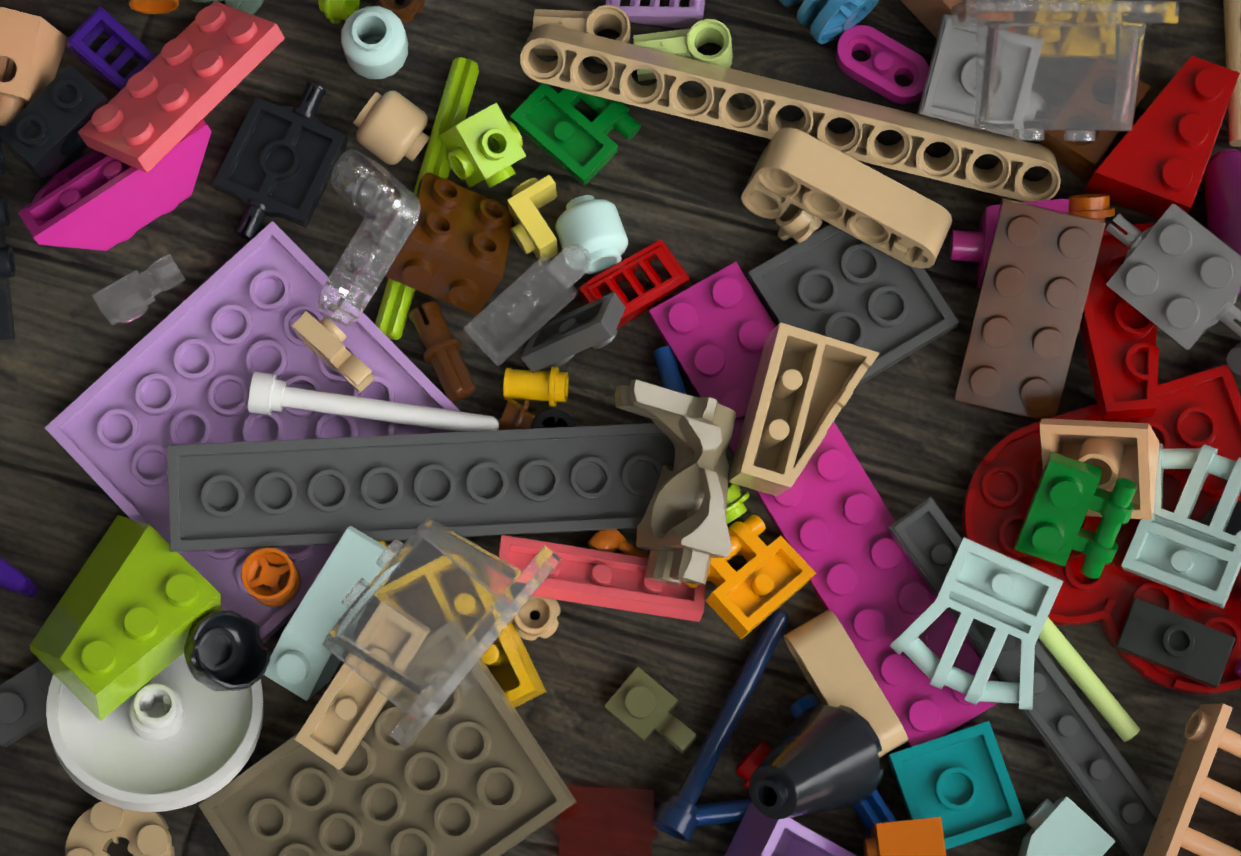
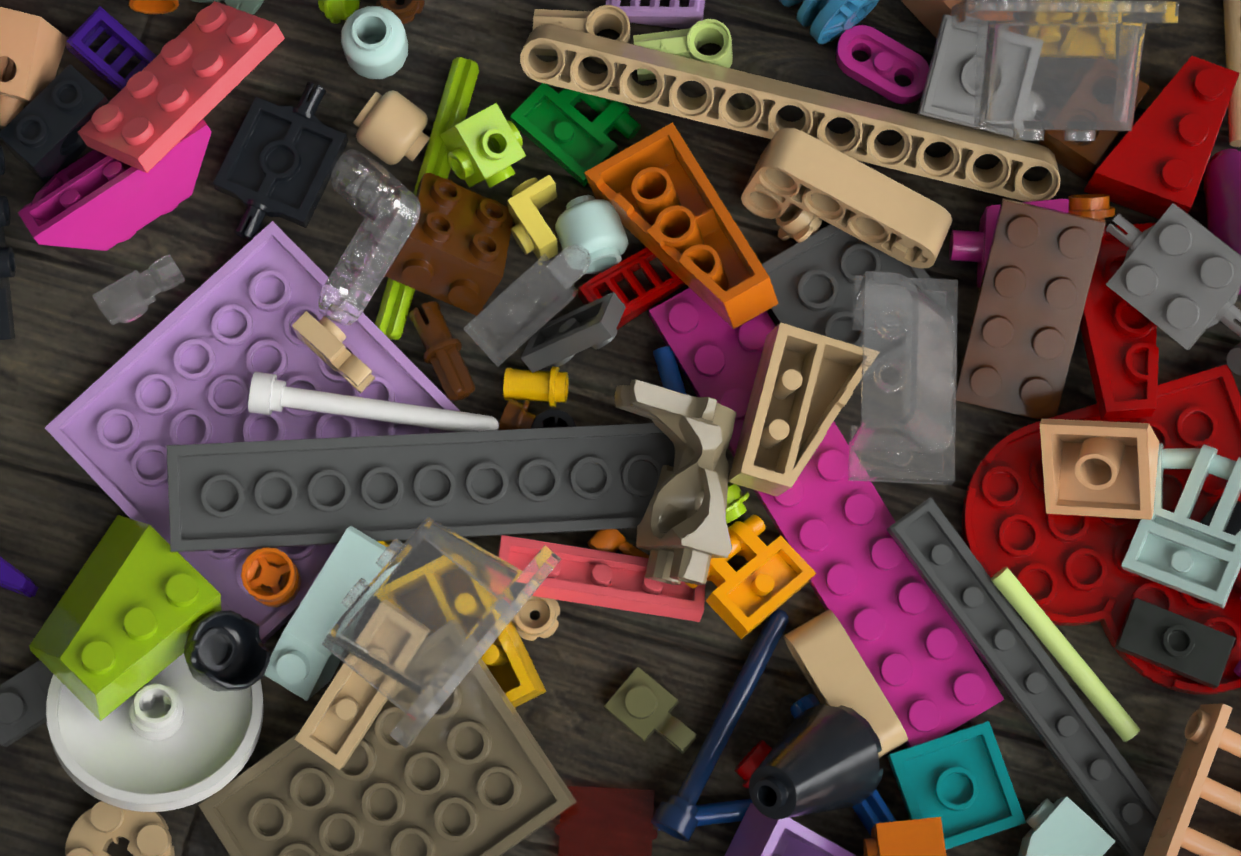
(684, 223): none -> orange wedge
(906, 379): none -> clear windscreen
(998, 593): light aqua plate -> none
(1059, 509): green plate -> none

